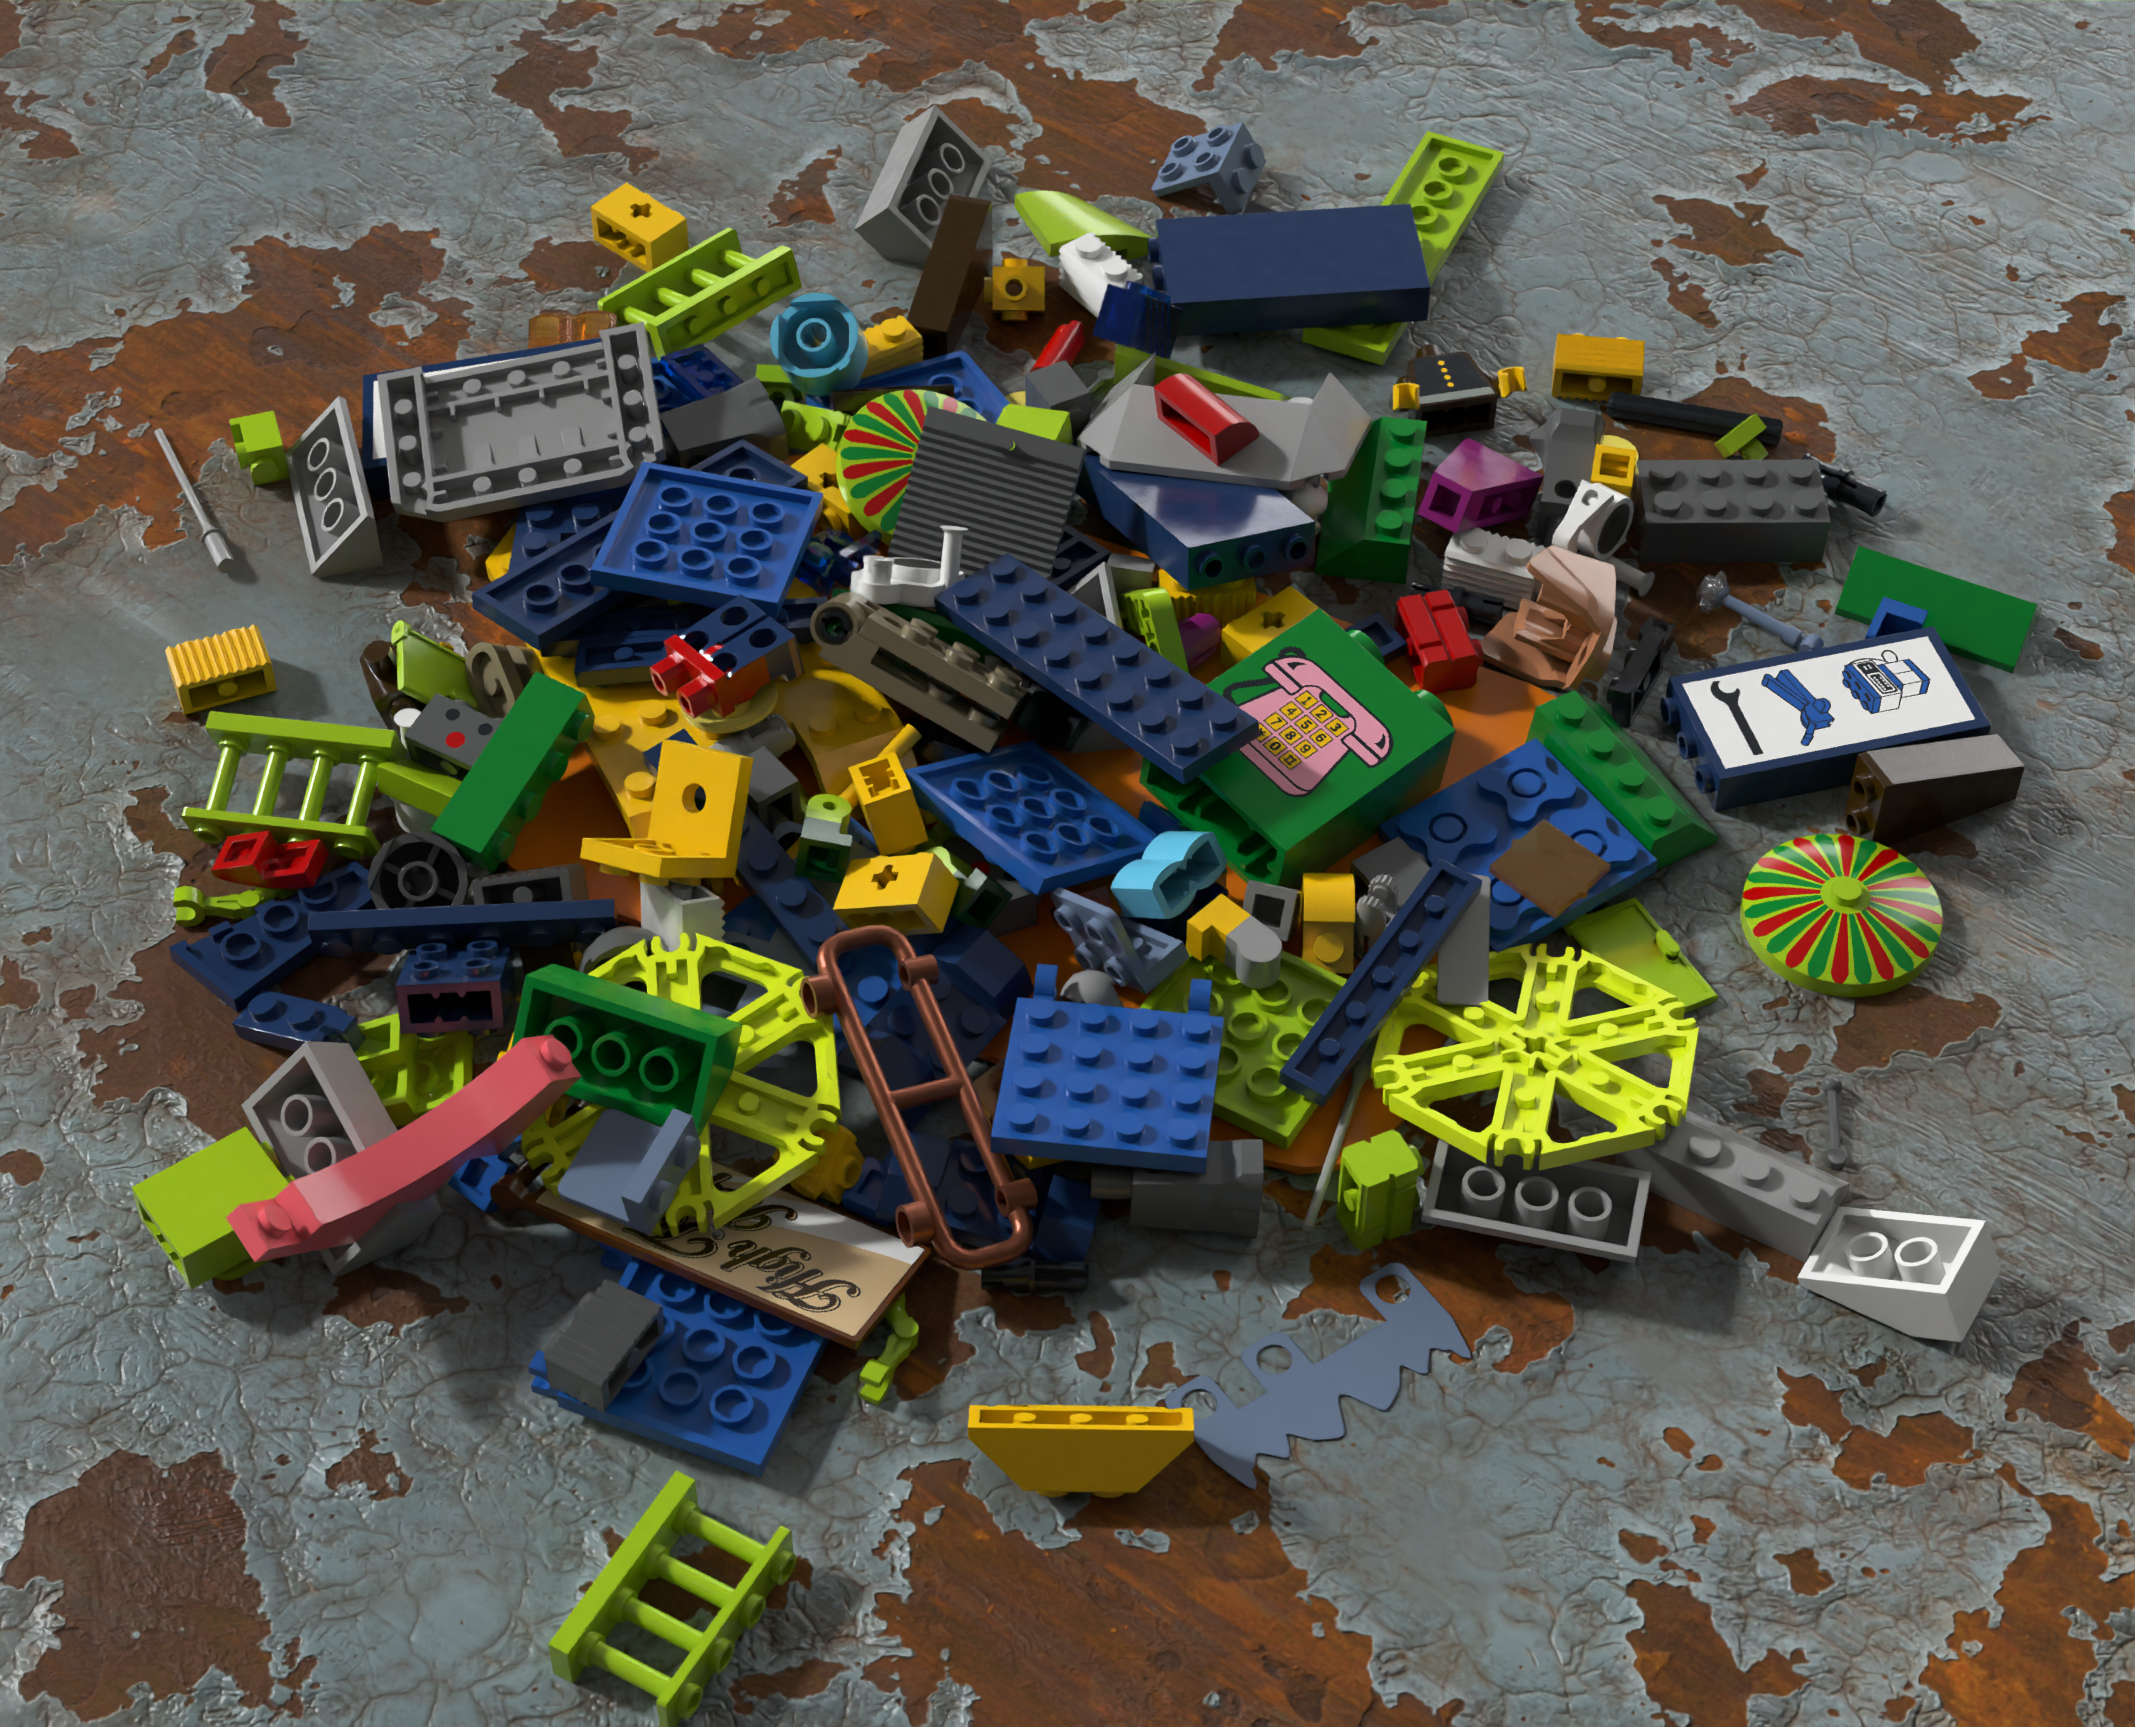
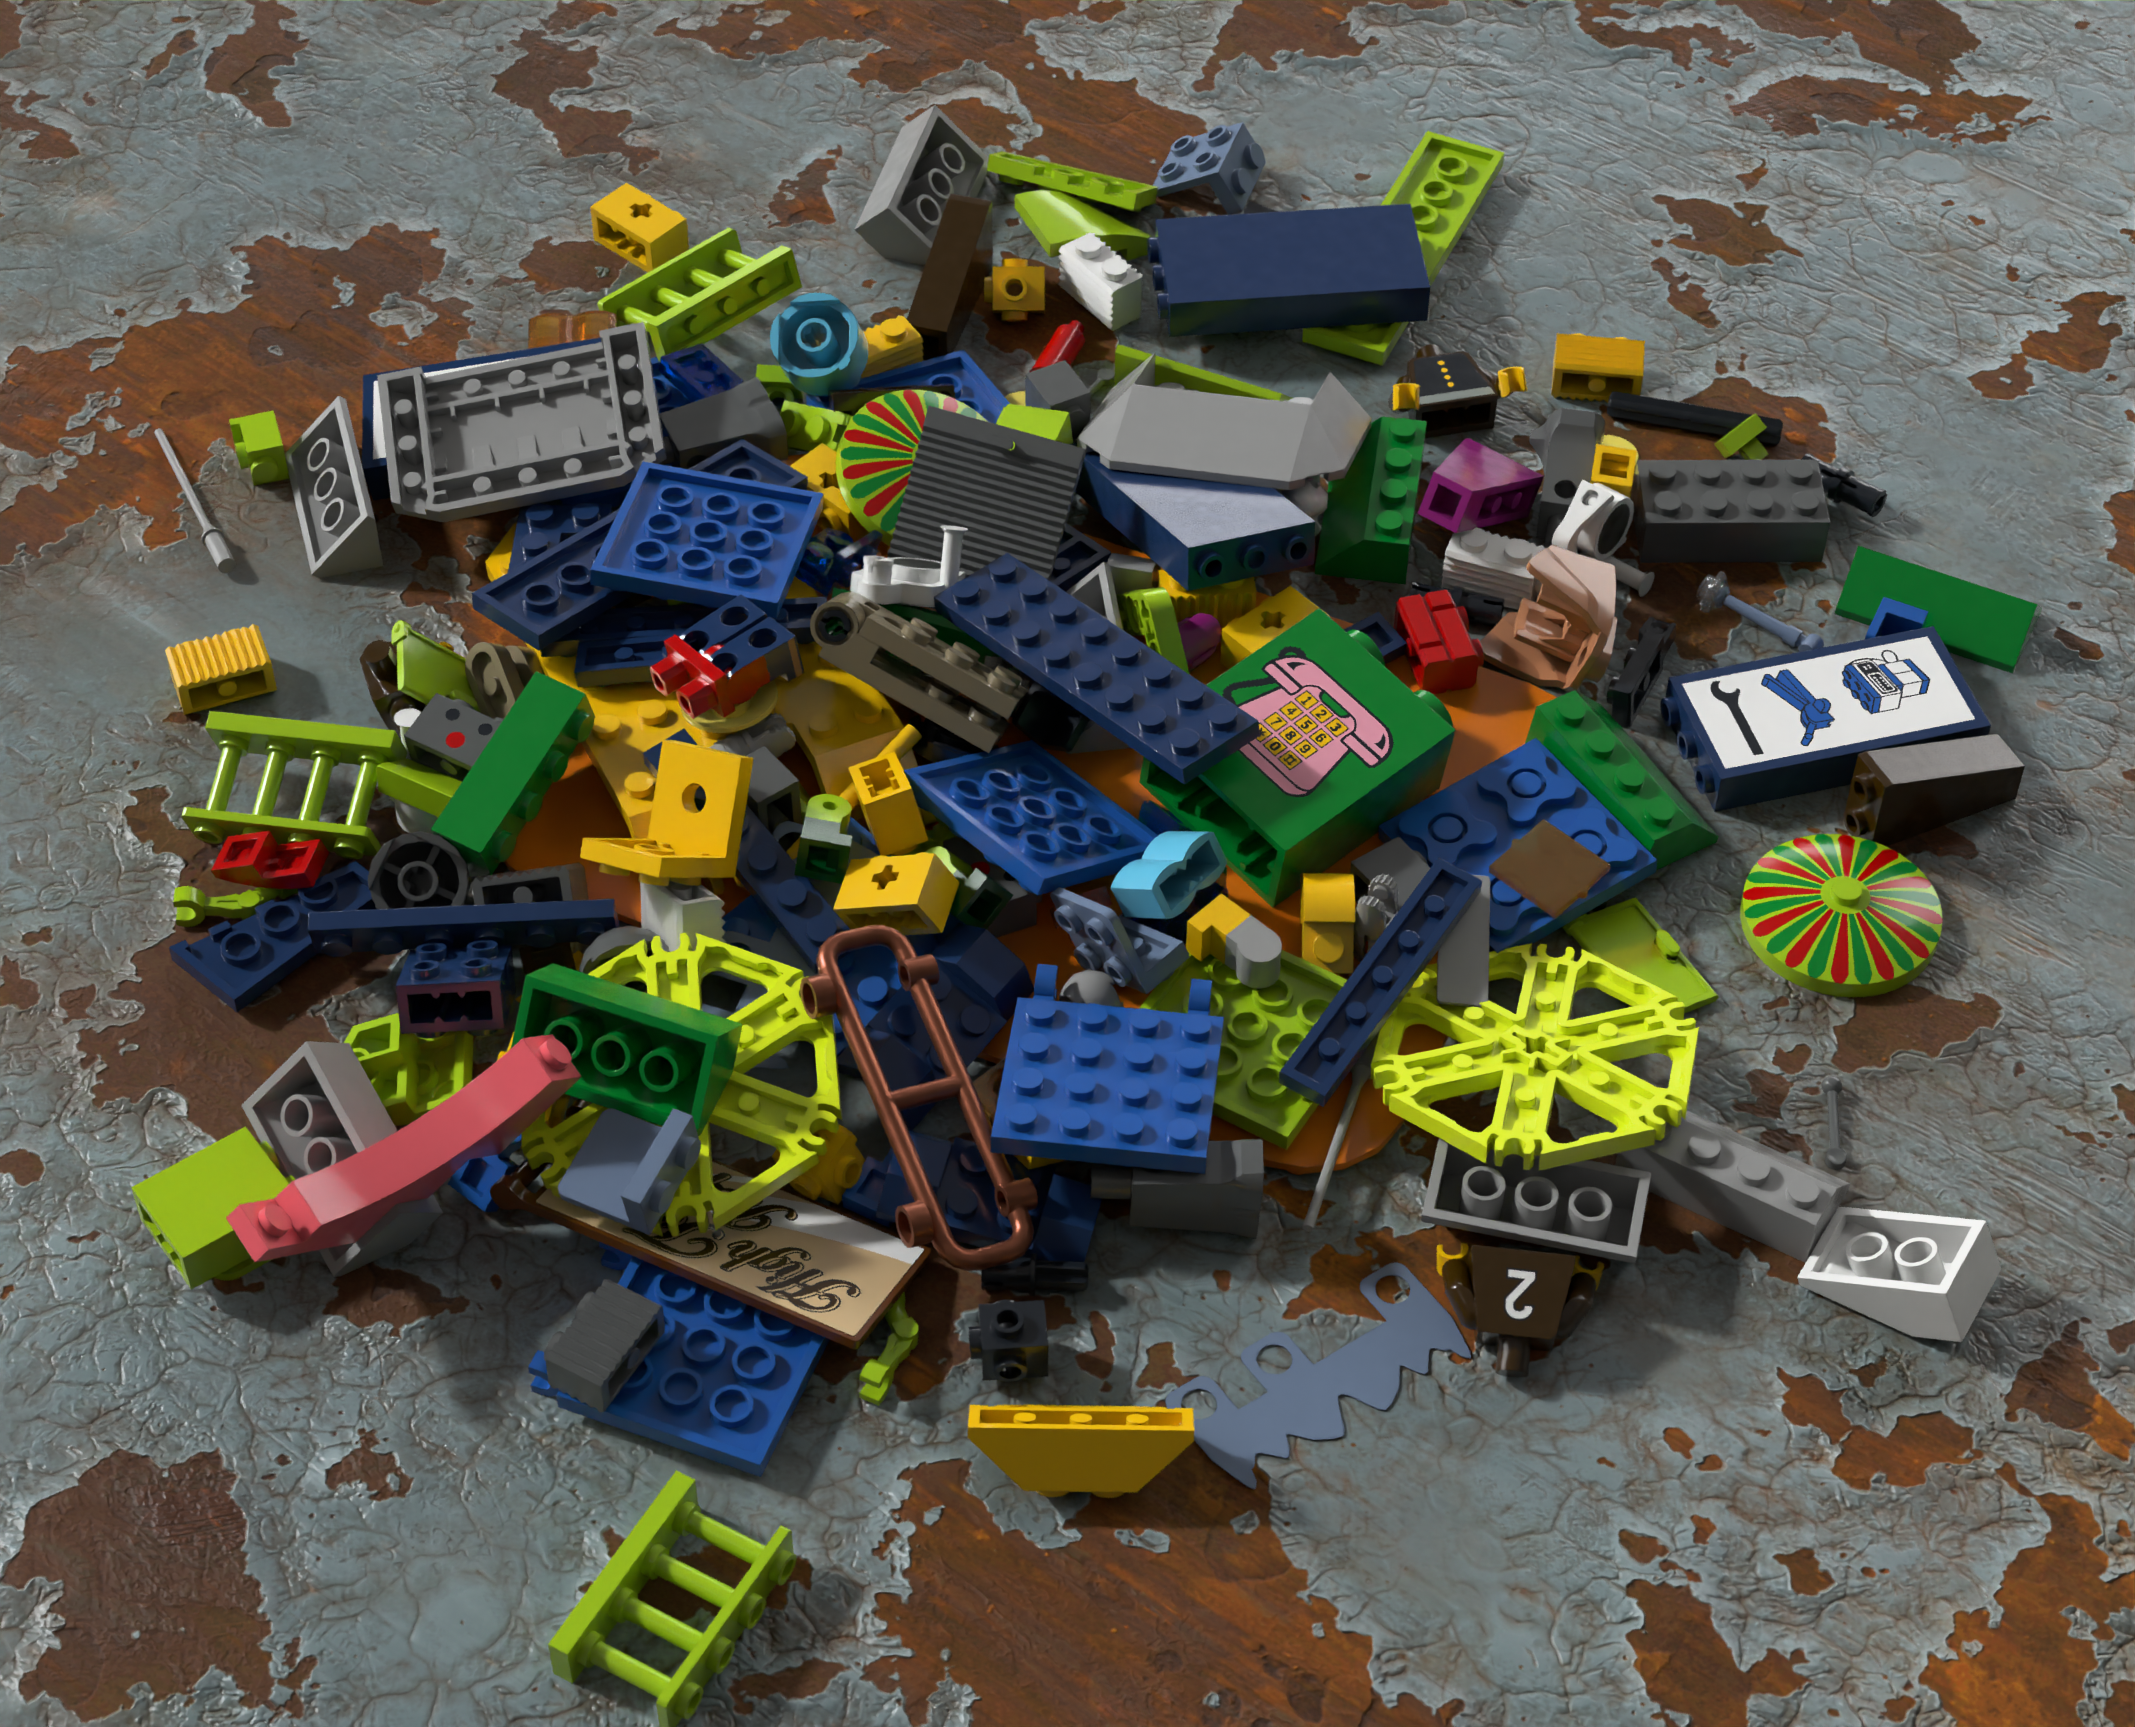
(292, 1021): dark blue hinge -> none
(1011, 1340): none -> black brick
(1085, 184): none -> lime wing
(1139, 319): clear blue brick -> none
(1202, 418): red brick -> none
(1274, 907): light grey brick -> none
(1378, 1189): lime brick -> none
(1517, 1299): none -> dark brown torso

